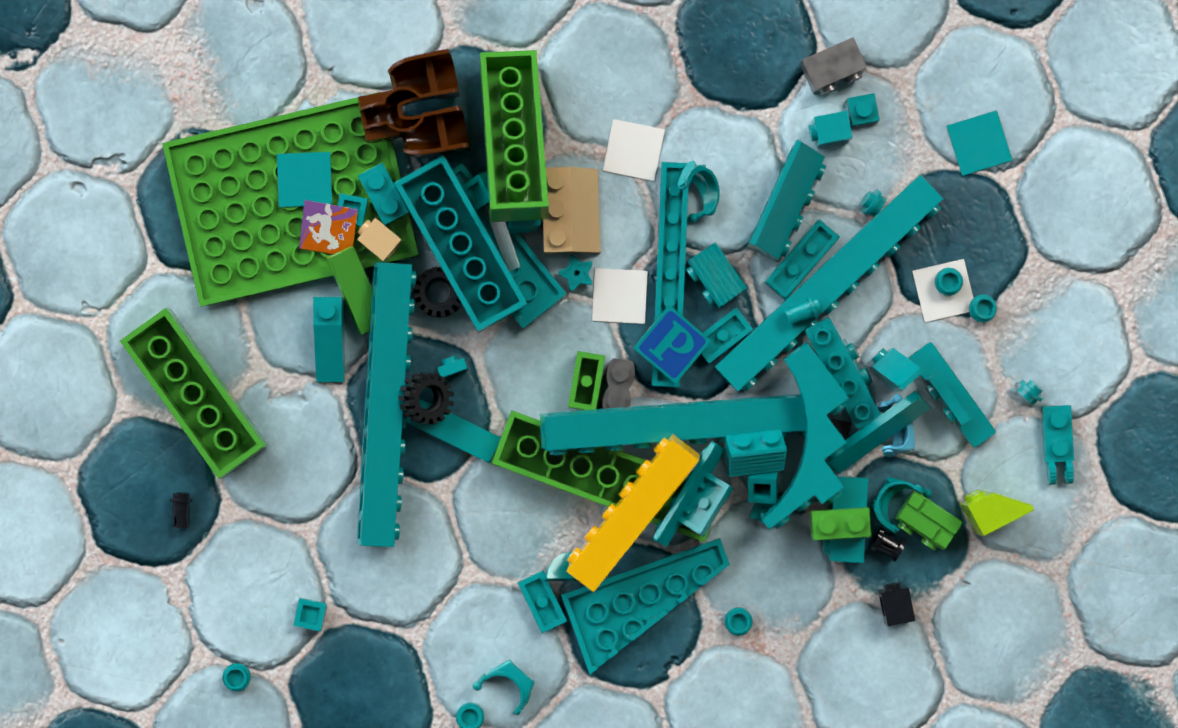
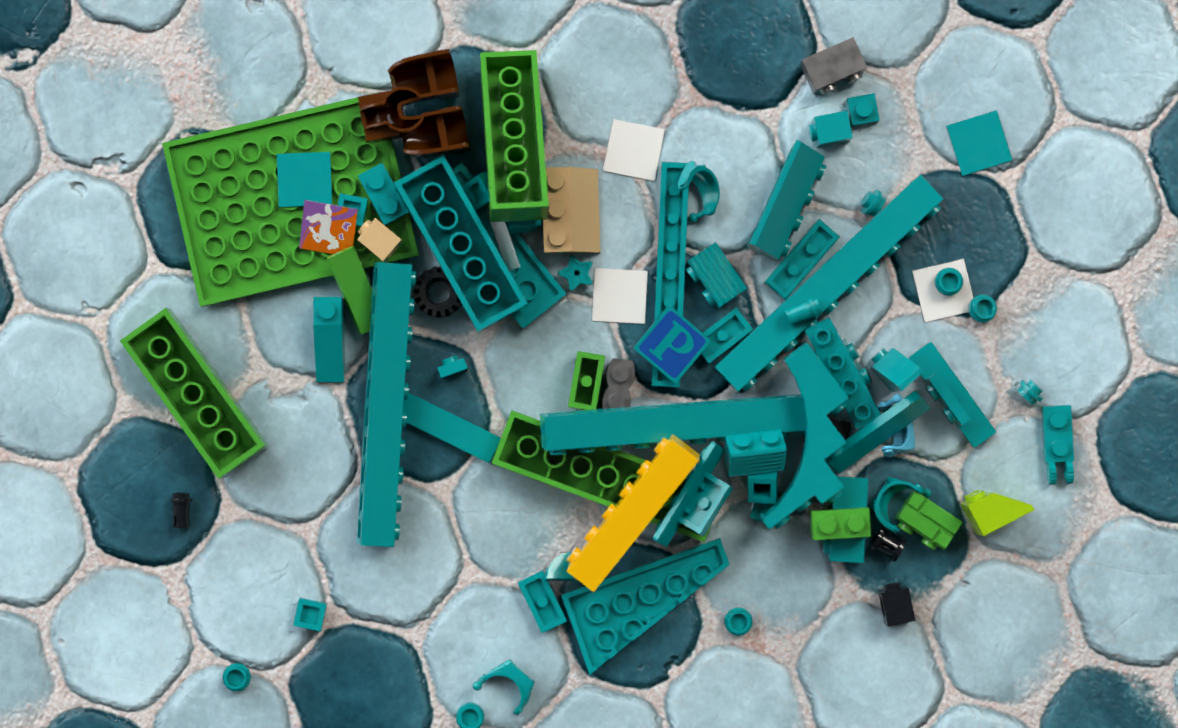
(440, 401): black tyre -> none

